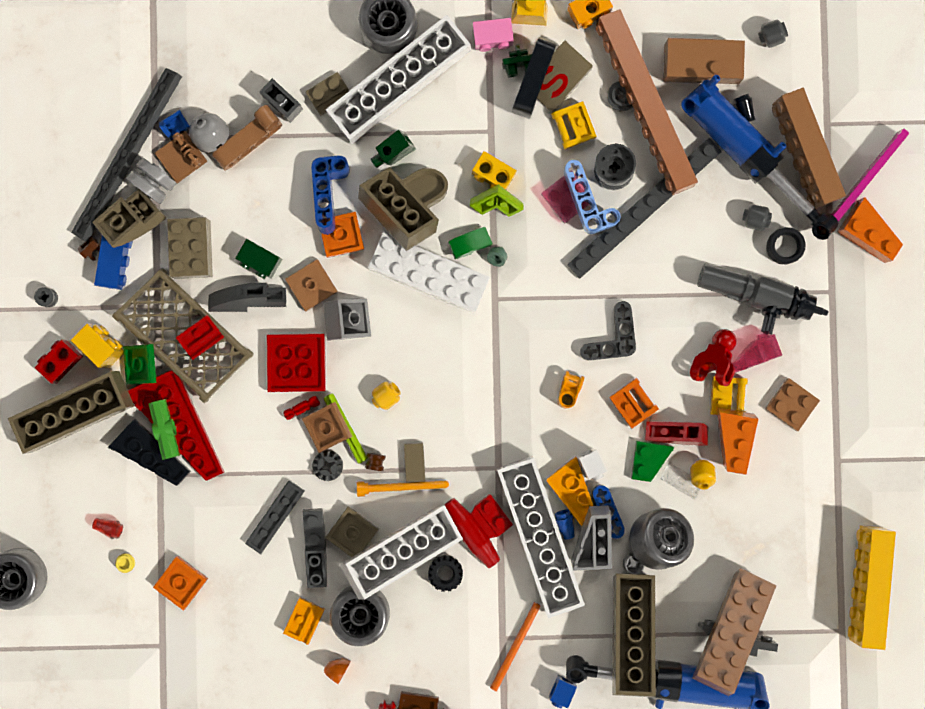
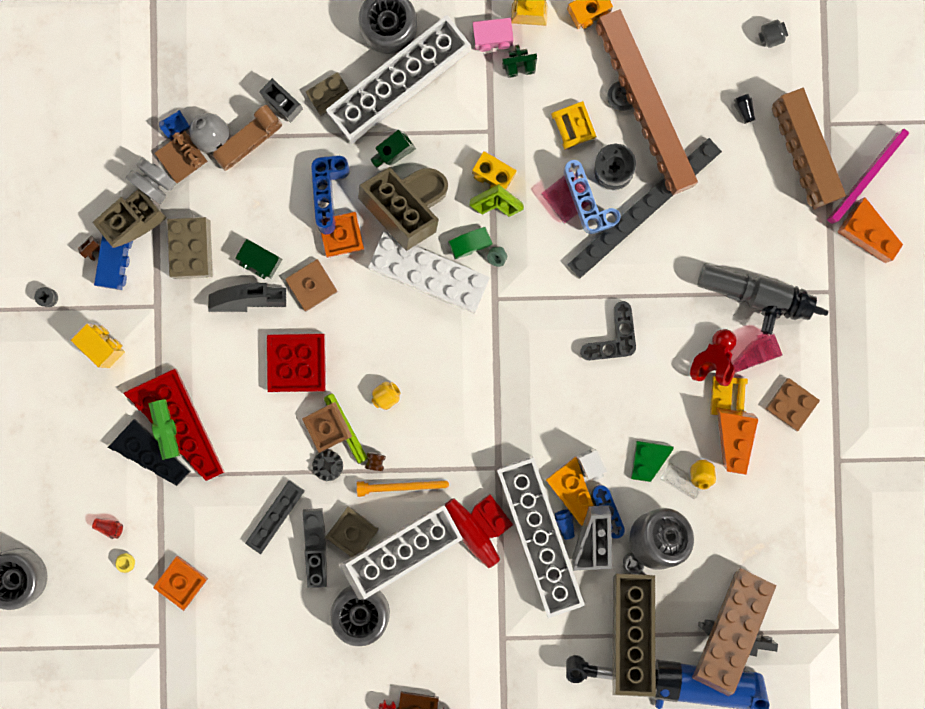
(61, 365): red brick -> none
(71, 412): dark tan brick -> none
(127, 153): dark grey plate -> none
(139, 364): green plate -> none
(162, 274): dark tan door -> none
(200, 337): red plate -> none
(301, 407): red axle -> none
(303, 621): light orange plate -> none
(336, 669): orange brick -> none
(347, 319): light grey slope -> none
(414, 462): dark tan tile -> none
(449, 584): black tyre -> none
(515, 646): orange piece -> none
(533, 78): black beam -> none
(562, 692): blue brick -> none
(563, 76): dark tan slope -> none
(570, 388): light orange piece -> none
(628, 406): orange plate -> none
(677, 433): red slope -> none
(702, 59): medium nougat brick -> none
(749, 148): blue piece -> none
(757, 217): dark grey head -> none
(800, 241): black tyre -> none
(872, 587): yellow brick -> none

